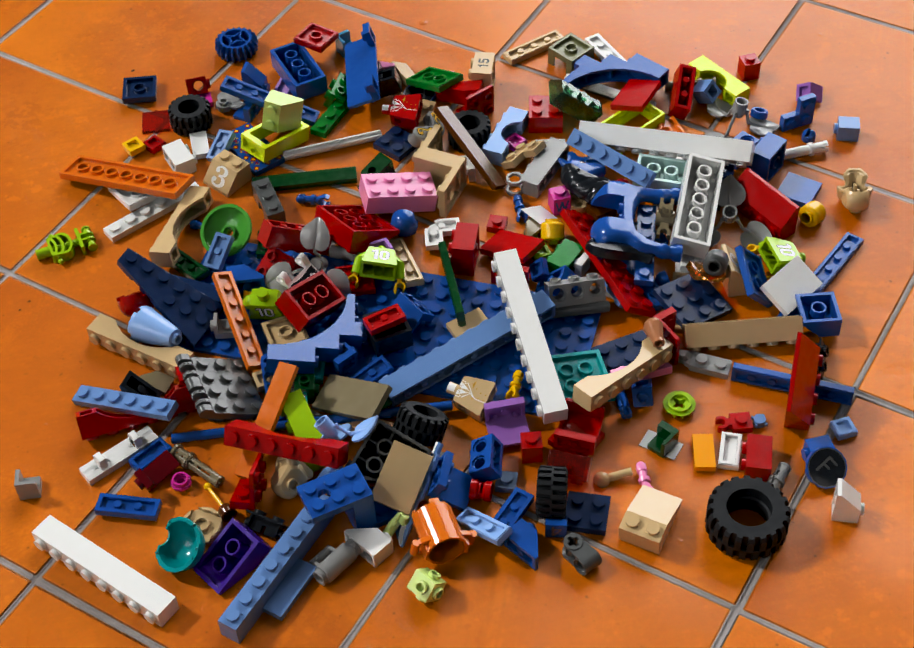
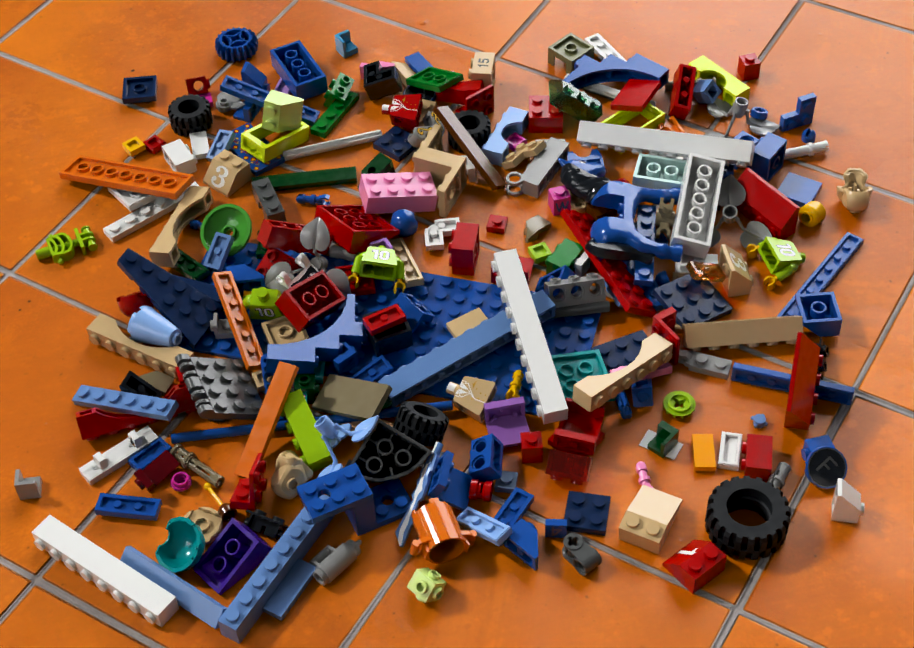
(155, 122): clear red piece -> none
(187, 595): none -> medium blue tile
(316, 37): red tile -> none
(316, 451): red arch -> none
(362, 69): blue bracket -> none
(373, 543): white slope -> none
(394, 523): yellowish green arm -> none
(401, 477): tan tile -> none
(417, 62): none -> blue tile
(453, 289): dark green tile -> none
(506, 240): red tile -> none
(518, 206): blue piece -> none
(531, 48): tan tile -> none
(538, 213): white sticker -> none
(539, 269): blue tile -> none
(551, 492): black tyre -> none
(552, 231): yellow head -> none
(603, 479): tan bar -> none
(611, 158): medium blue plate -> none
(654, 329): nougat cone -> none
(696, 564): none -> red slope
(716, 262): dark grey head -> none
(737, 422): red plate -> none
(753, 275): blue tile -> none
(790, 280): white tile -> none
(809, 87): medium lavender panel -> none
(843, 428): light blue tile -> none
(847, 128): medium blue brick -> none

